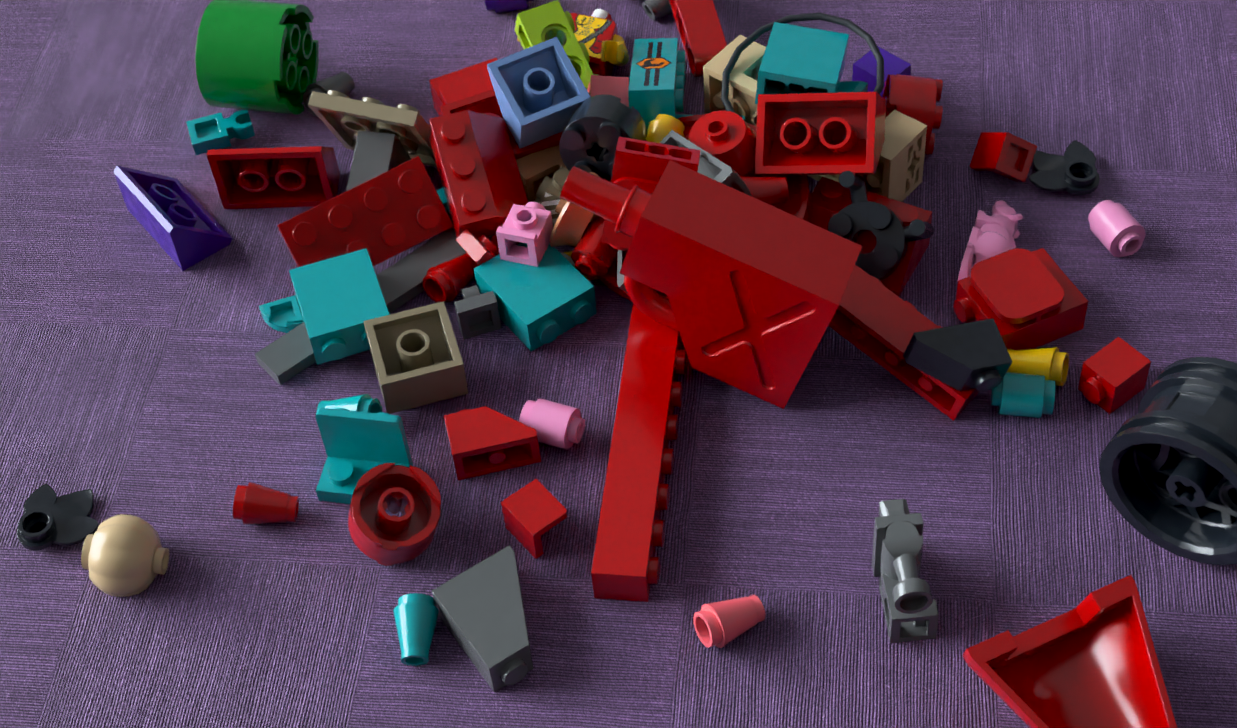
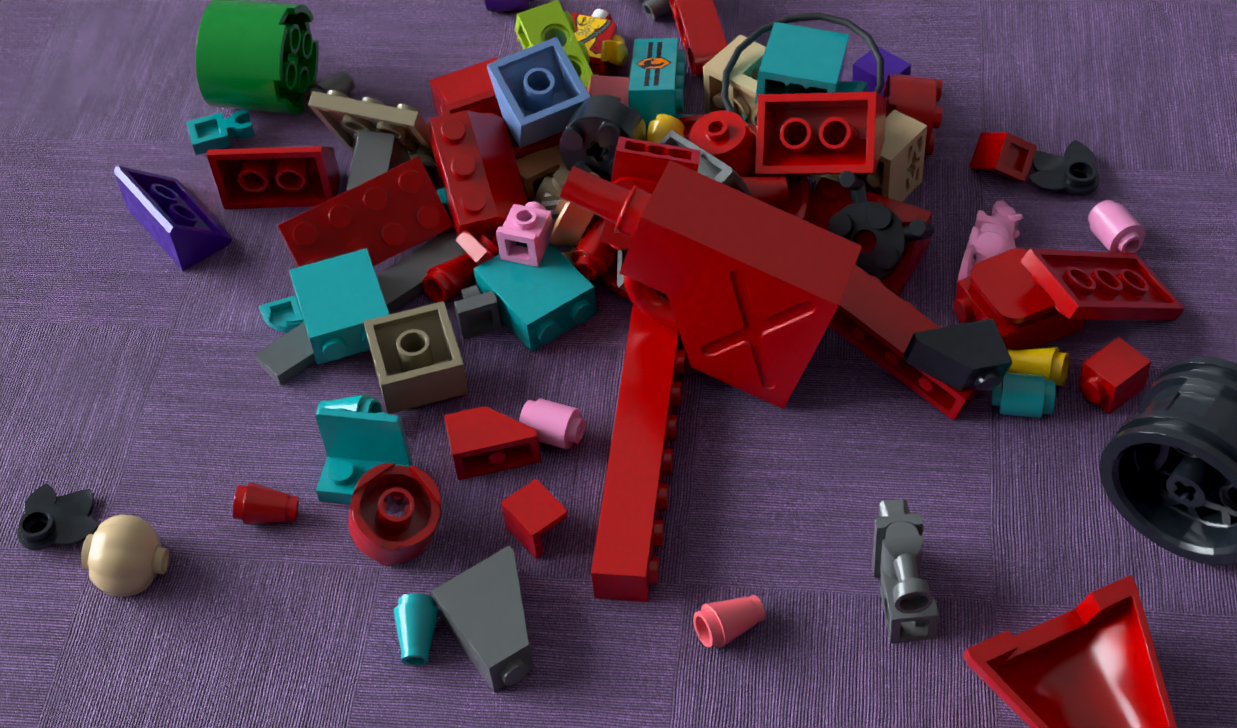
(1101, 285): none -> red plate

